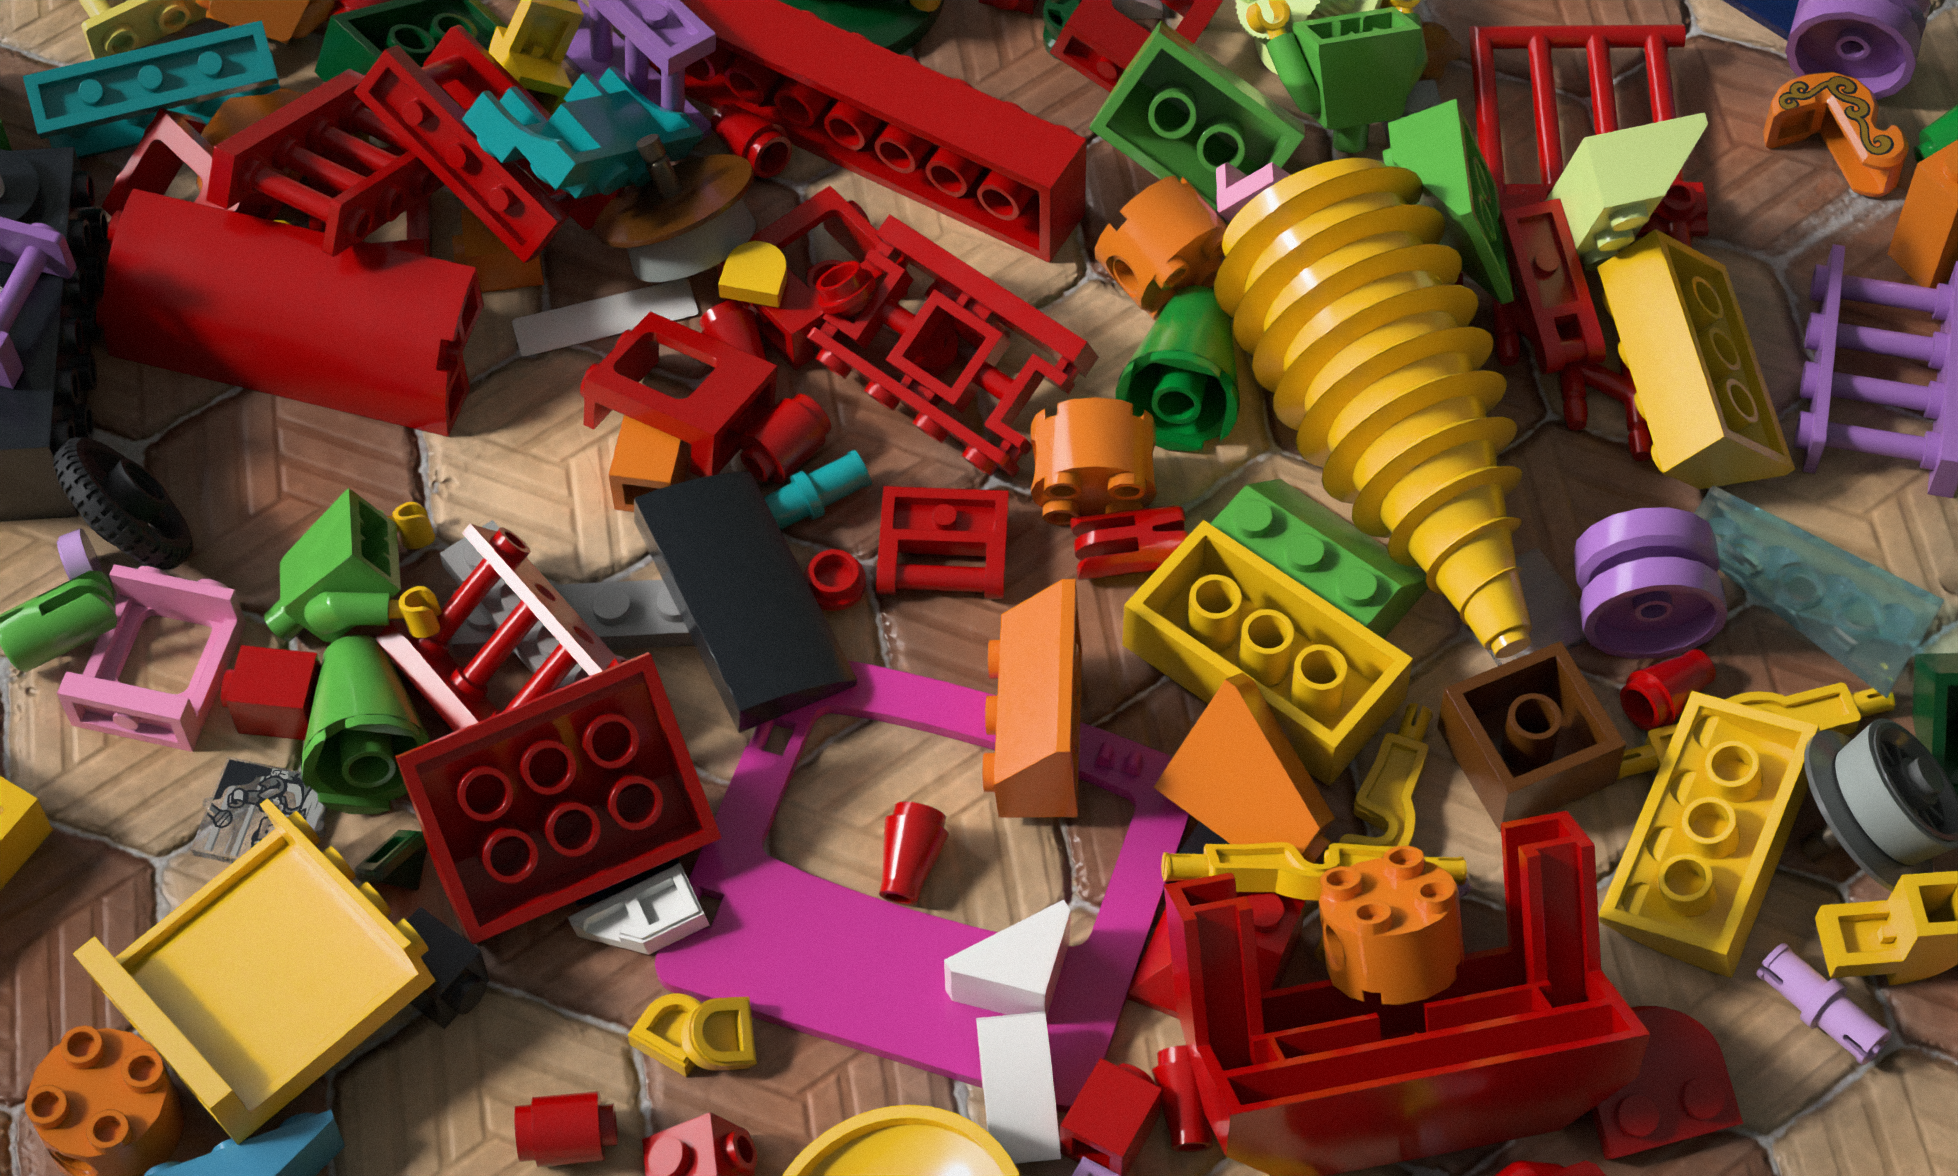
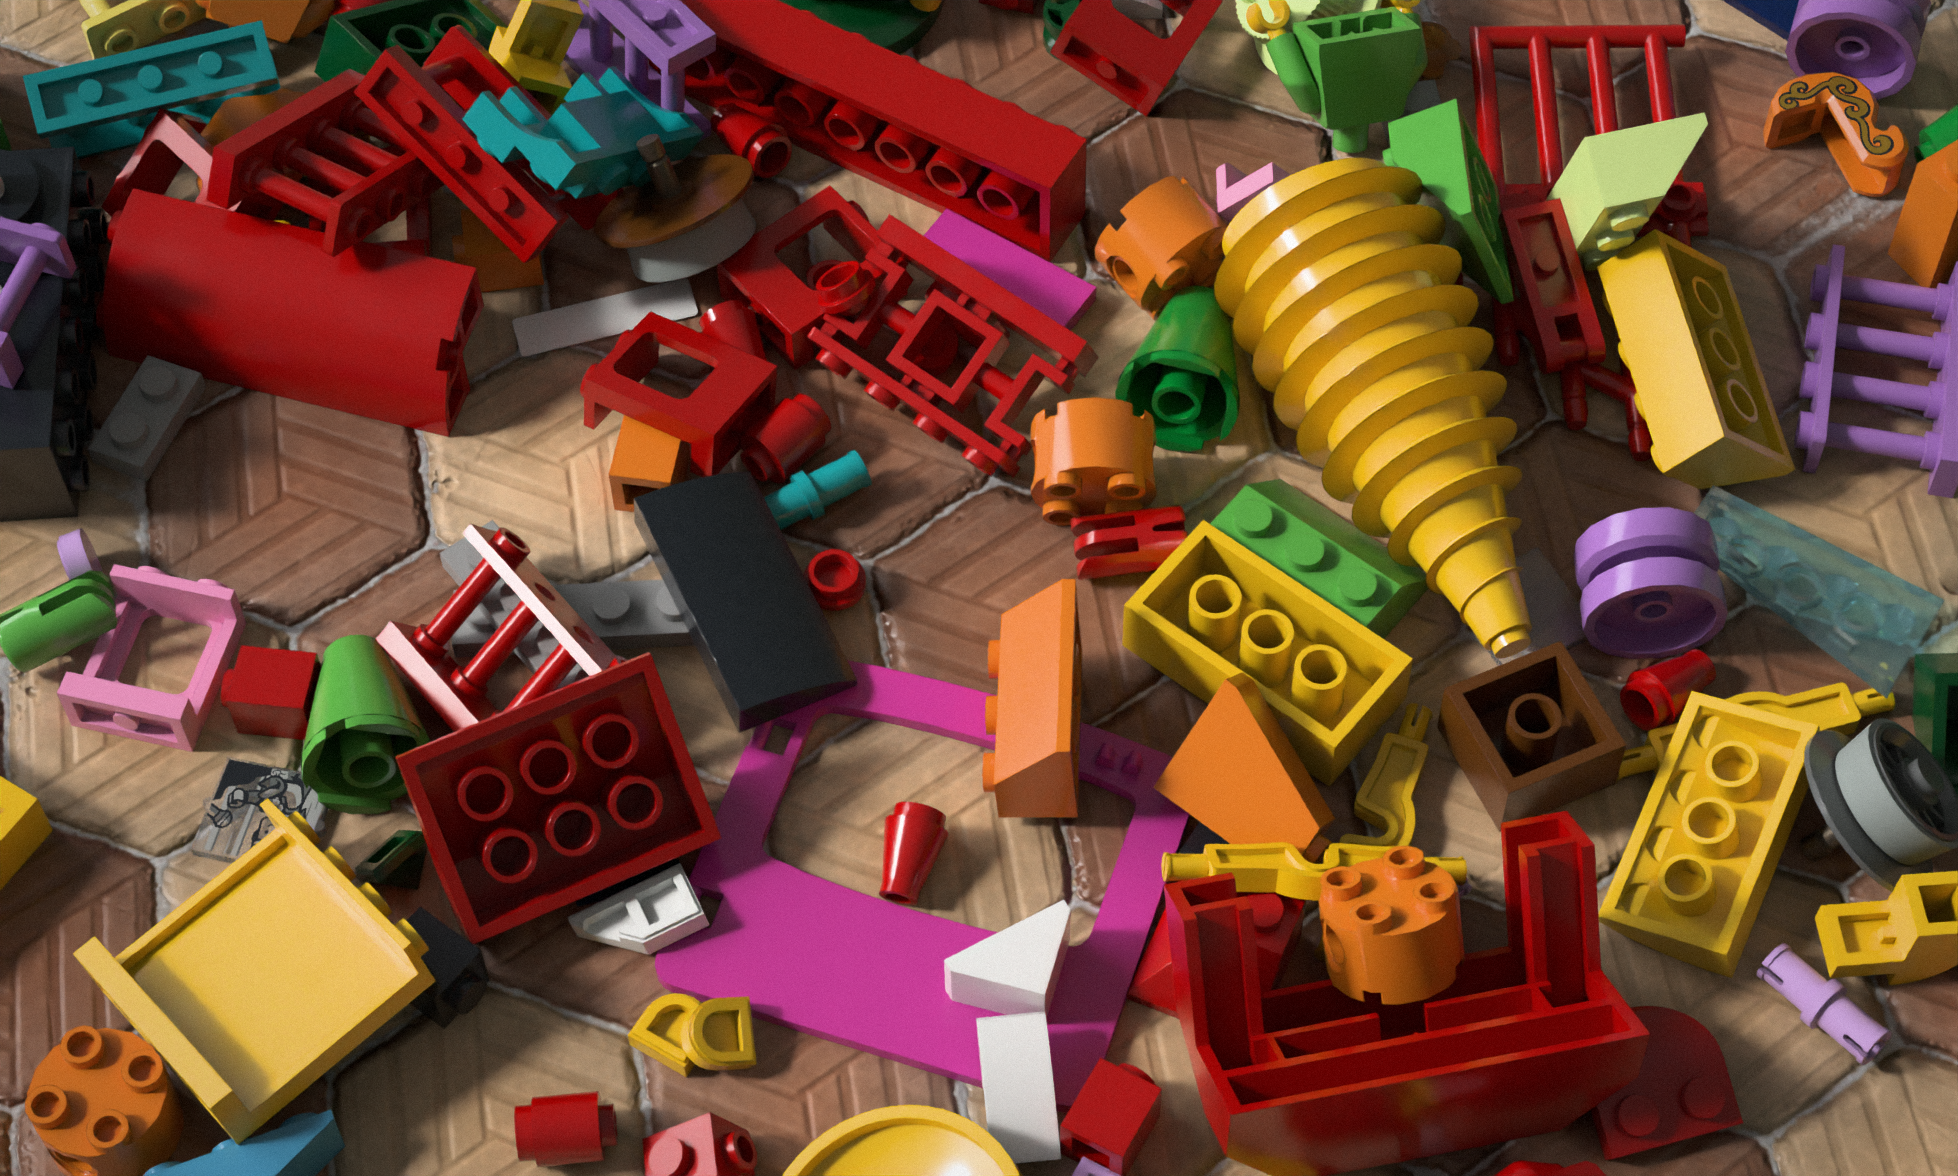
(120, 502): black wheel -> none
(147, 418): none -> light grey plate
(350, 571): bright green torso -> none
(754, 274): yellow tile -> none
(943, 524): red plate -> none
(1015, 269): none -> dark pink tile
(1181, 1101): red cone -> none
(1191, 114): bright green slope -> none

